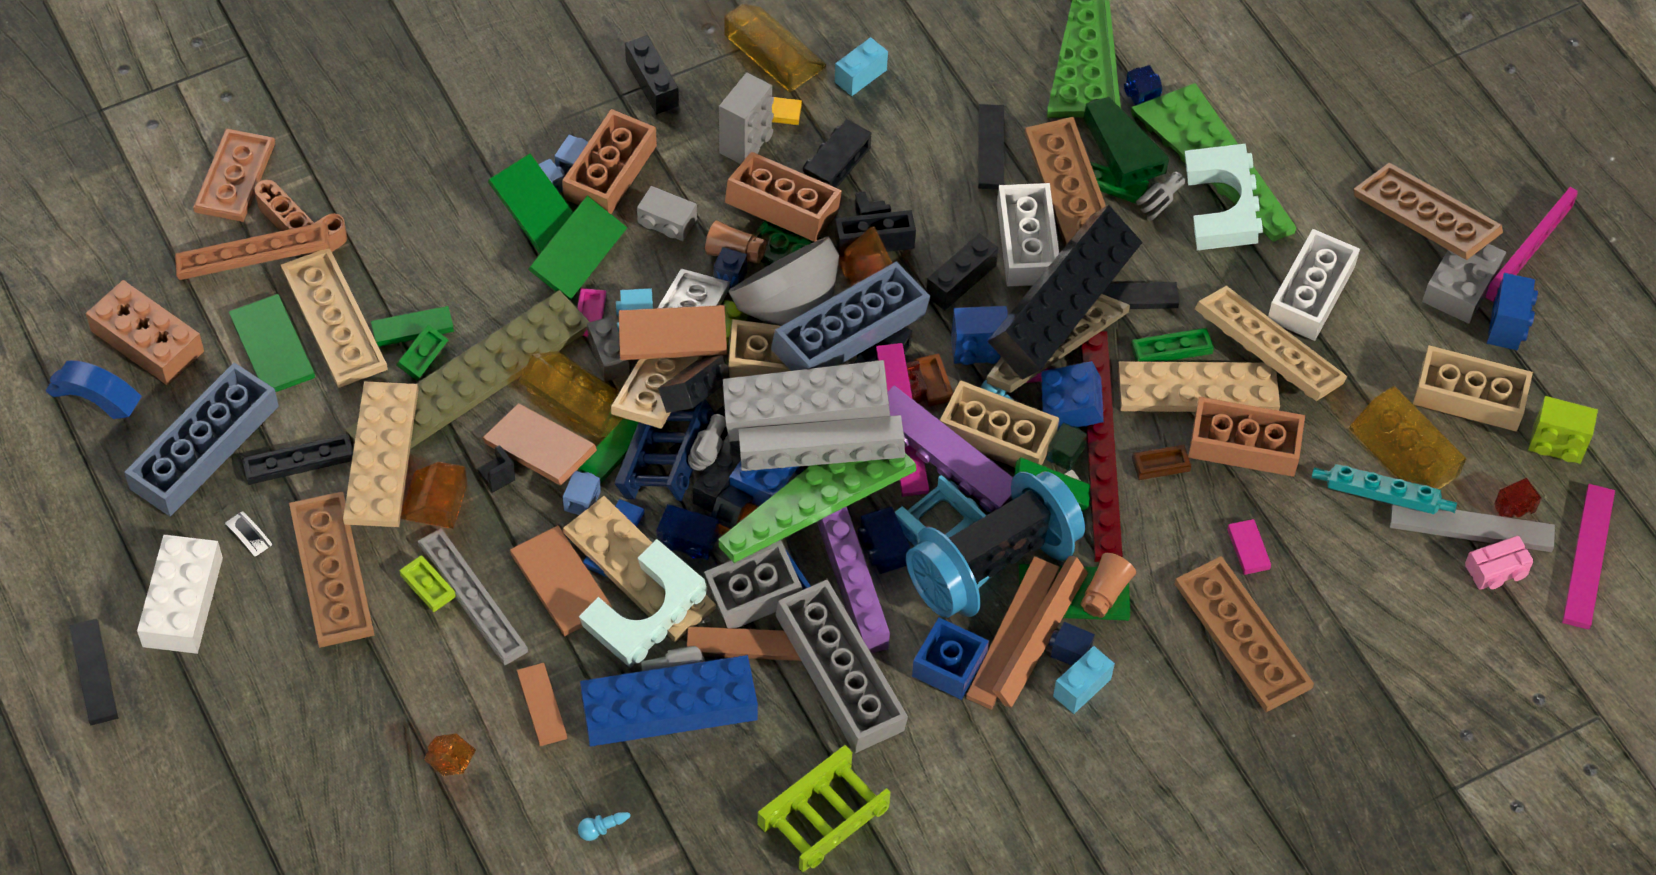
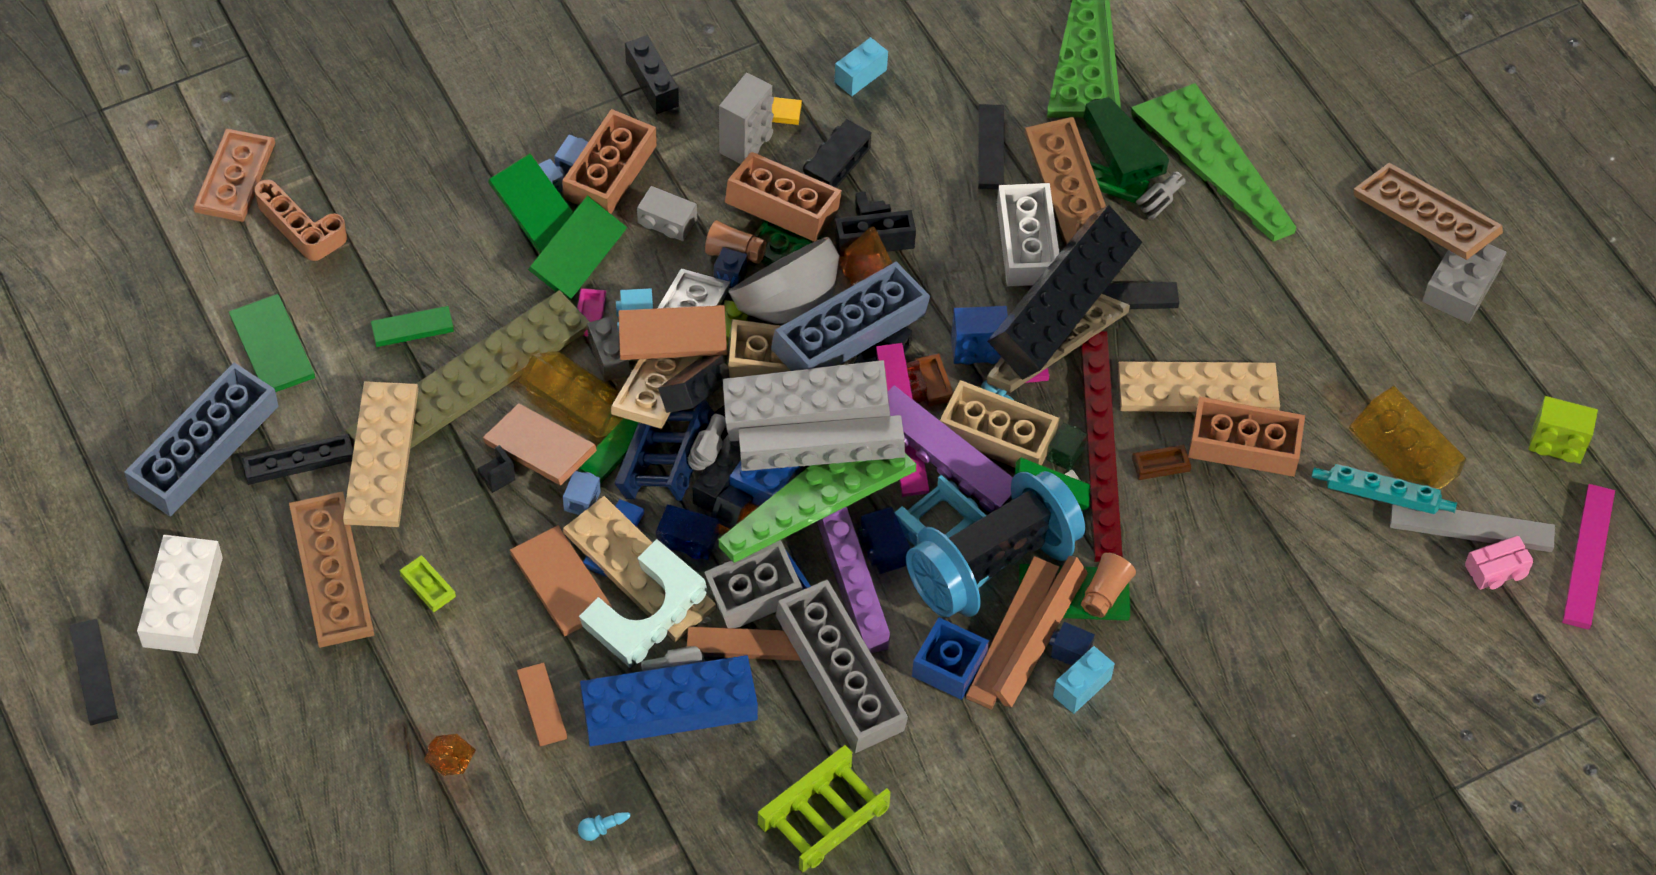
(96, 385): blue arch -> none
(145, 332): nougat brick -> none
(249, 533): sticker -> none
(252, 251): nougat tile -> none
(334, 317): tan plate -> none
(422, 352): green plate -> none
(435, 495): clear orange slope -> none
(473, 596): light grey tile -> none
(771, 46): clear yellow slope -> none
(962, 271): black brick -> none
(1073, 394): blue brick -> none
(1142, 85): clear blue brick -> none
(1172, 346): green tile -> none
(1227, 166): light aqua arch -> none
(1244, 634): medium nougat plate -> none
(1249, 547): dark pink tile -> none
(1271, 343): tan plate -> none
(1313, 284): white brick -> none
(1473, 388): tan brick -> none
(1512, 311): blue brick -> none
(1517, 499): clear red brick -> none
(1535, 240): dark pink tile -> none

